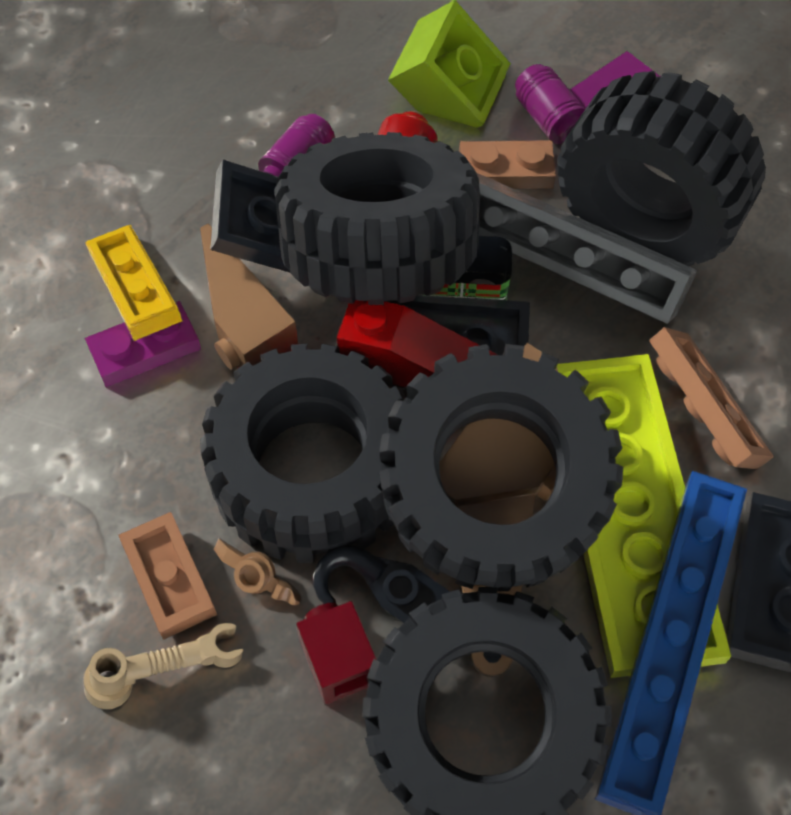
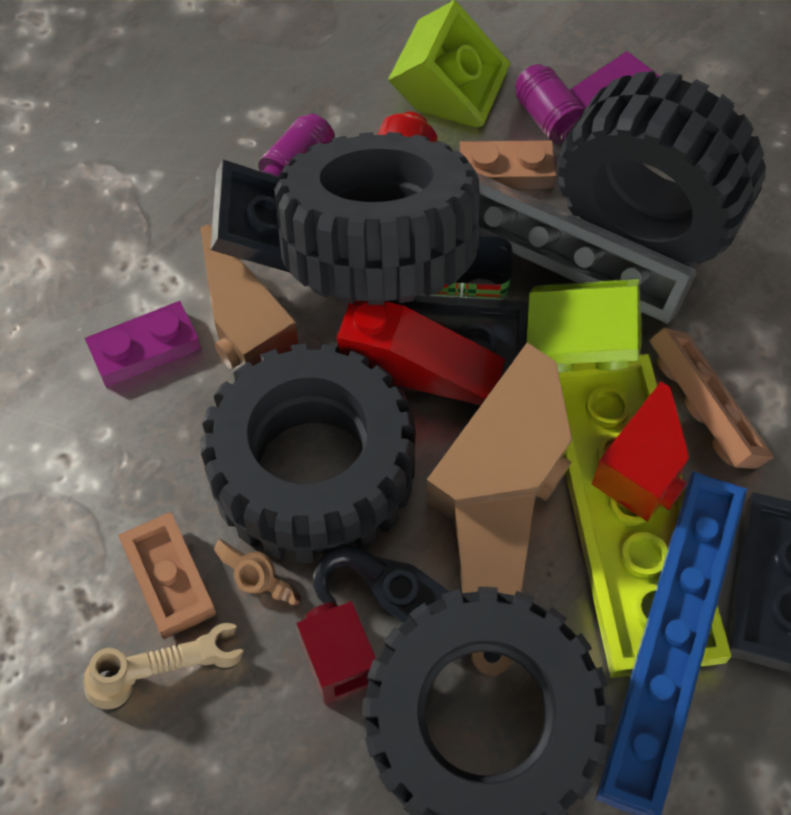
(133, 282): yellow tile -> none
(517, 392): black tyre -> none
(587, 323): none -> lime slope
(646, 458): none -> red slope

